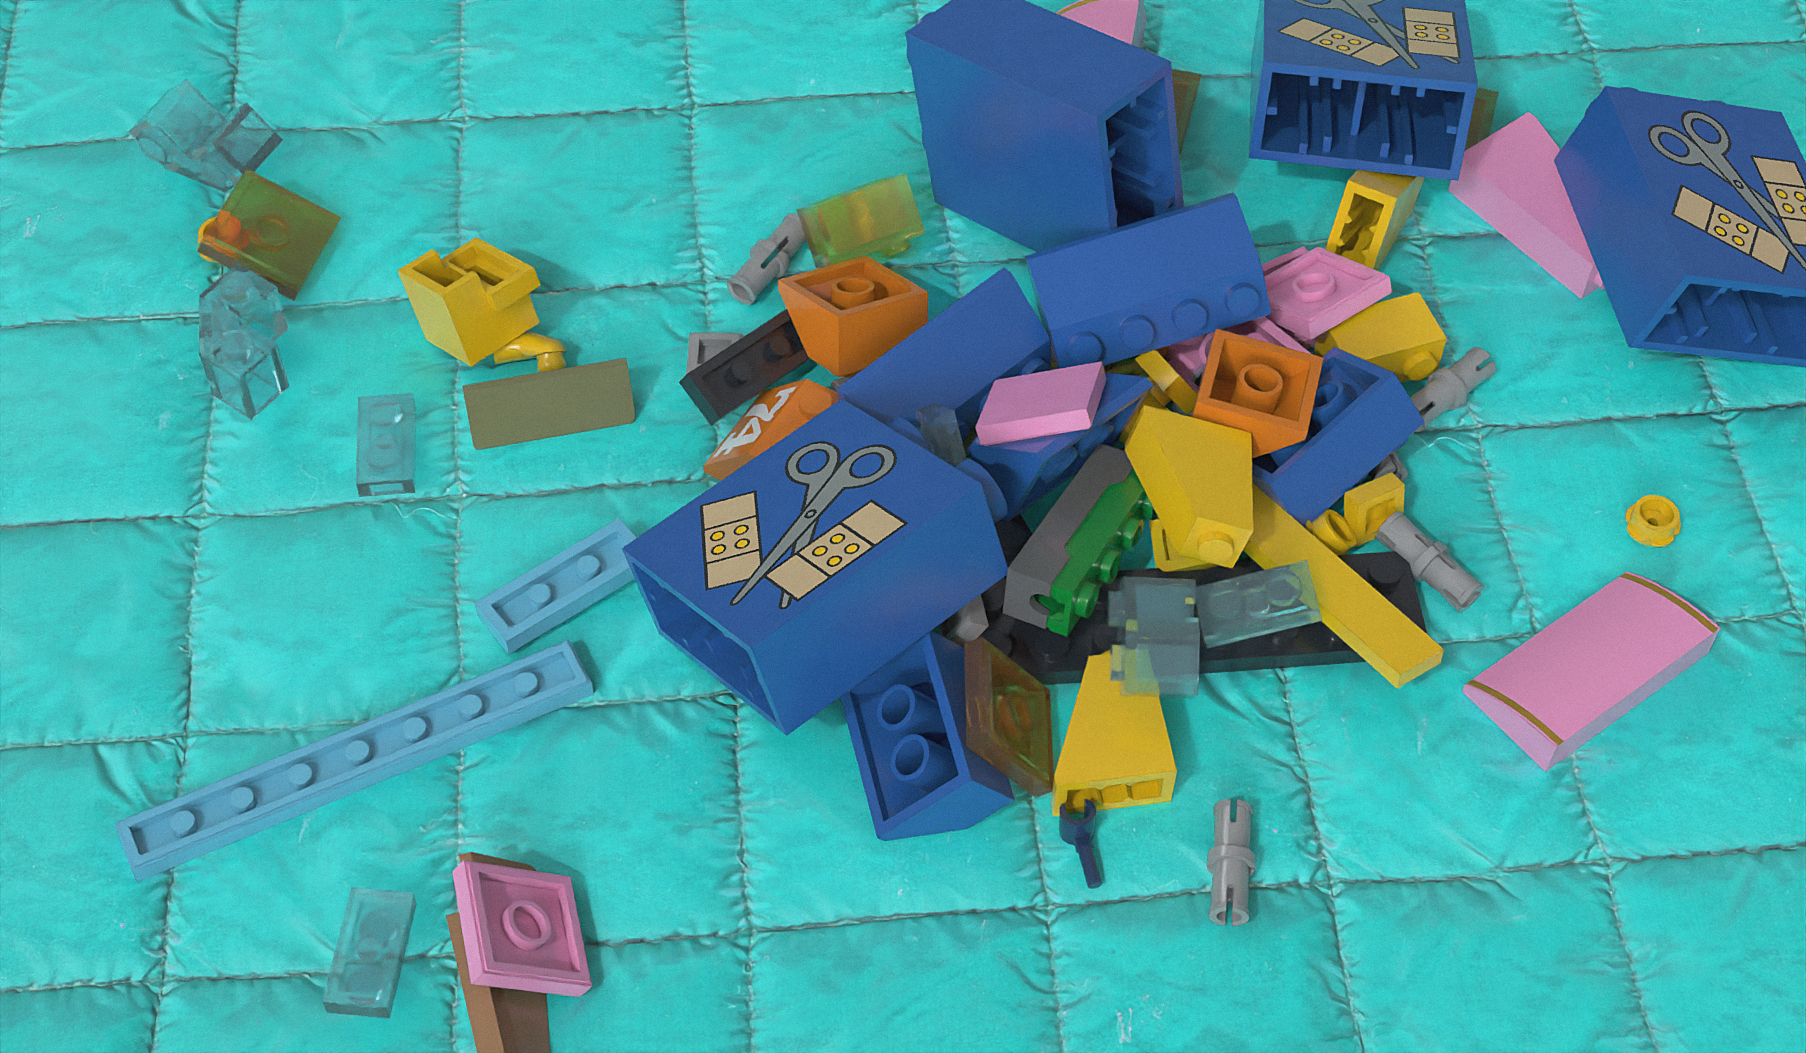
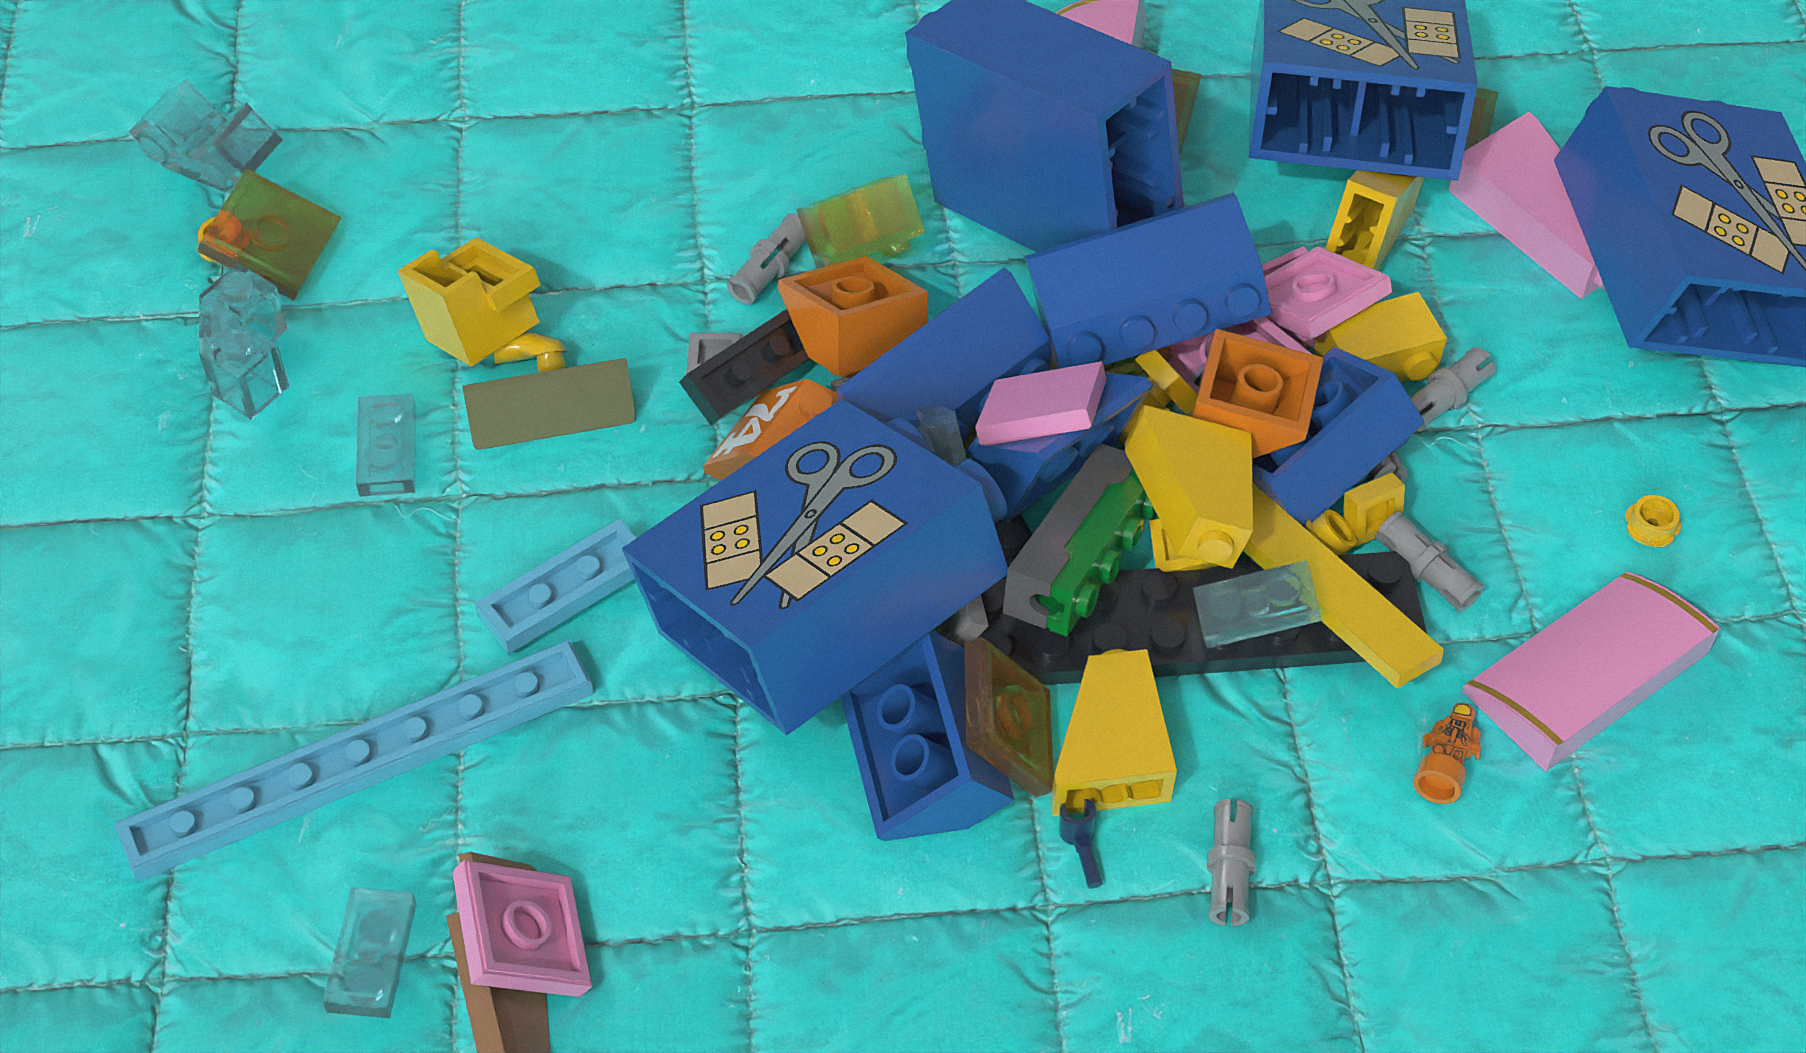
(1156, 637): clear light blue brick -> none
(1451, 741): none -> orange piece

